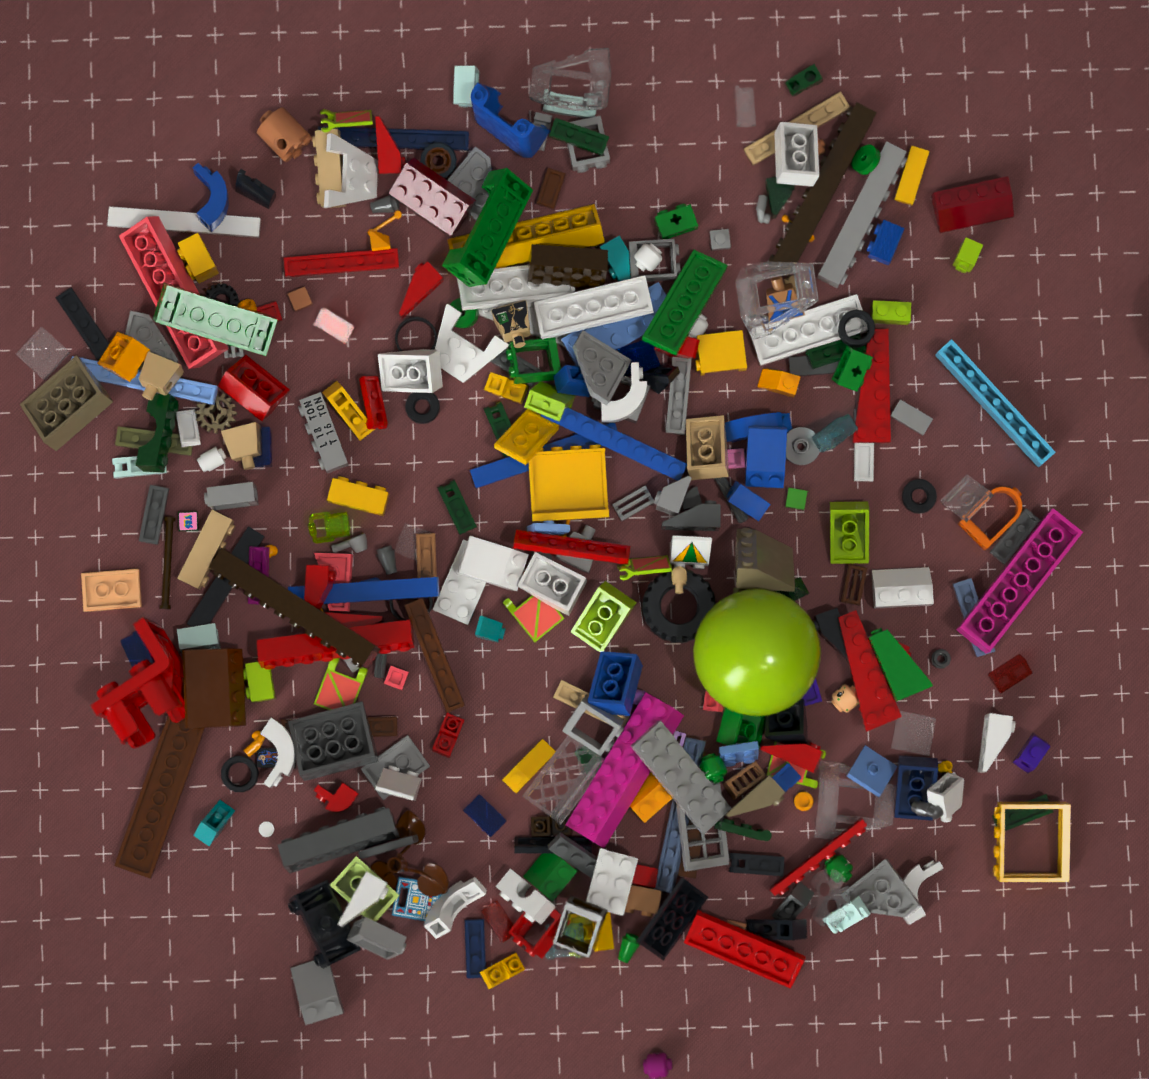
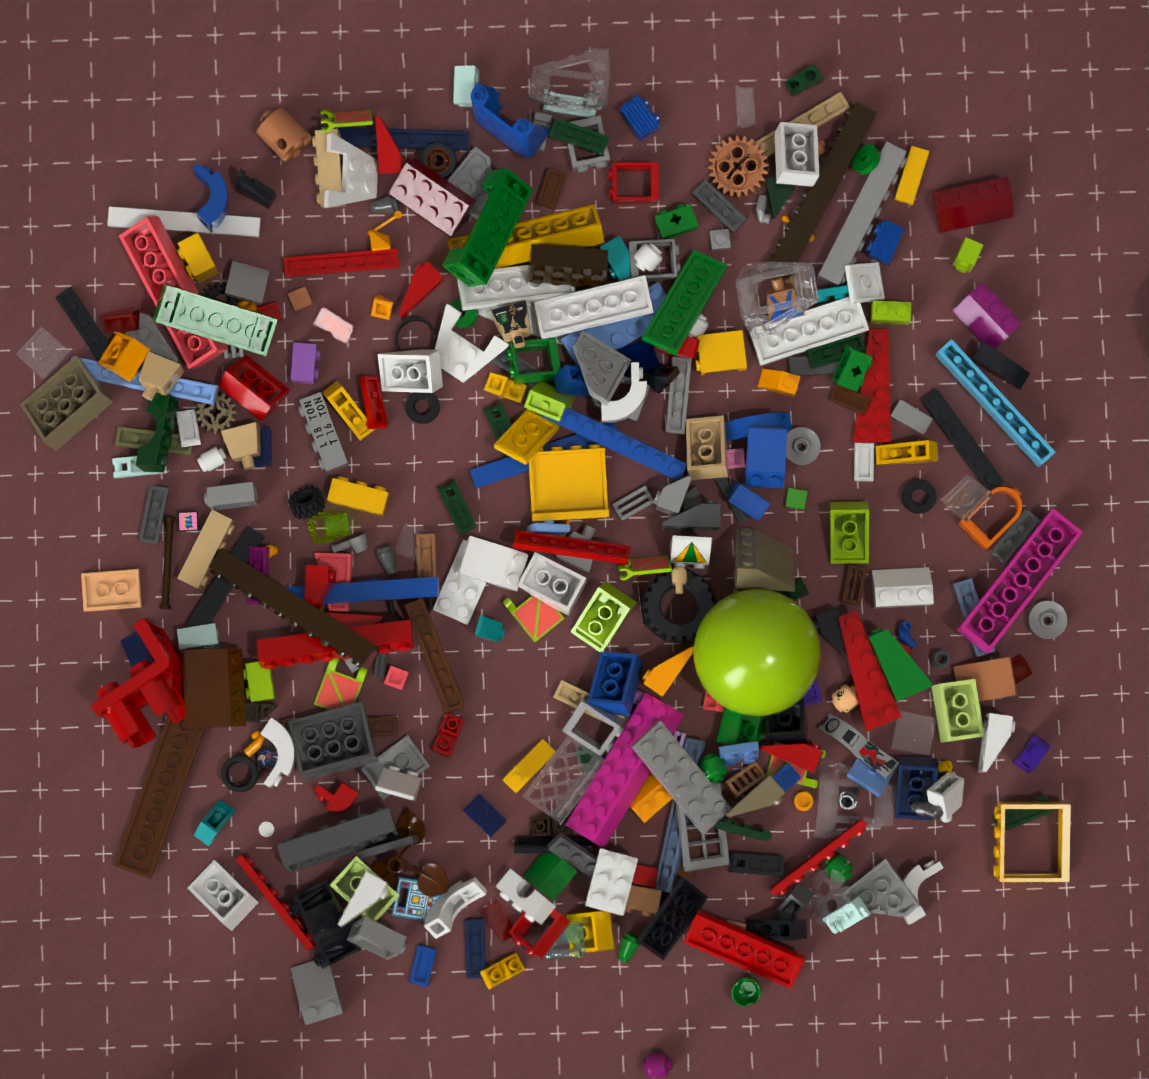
(121, 321): none -> clear red slope
(223, 895): none -> white slope
(246, 282): none -> light grey slope
(258, 711): none -> dark brown slope
(271, 894): none -> red plate
(304, 363): none -> medium lavender brick
(306, 502): none -> black tyre
(382, 307): none -> light orange slope
(423, 965): none -> blue tile
(588, 911): dark brown window -> none
(635, 166): none -> red window
(640, 117): none -> blue brick
(664, 674): none -> light orange slope
(719, 206): none -> dark grey plate
(746, 991): none -> green hair
(751, 178): none -> nougat gear
(835, 433): clear light blue brick -> none
(837, 292): none -> teal plate
(849, 798): none -> dark grey cone
(850, 399): none -> reddish brown tile
(856, 314): black tyre -> none
(859, 745): none -> piece
(864, 282): none -> white tile
(904, 634): none -> blue arm
(907, 453): none -> yellow slope
(957, 710): none -> yellowish green slope
(962, 440): none -> black plate
(987, 316): none -> magenta slope
(992, 677): none -> nougat tile
(1000, 366): none -> black slope
(1057, 617): none -> light grey dish

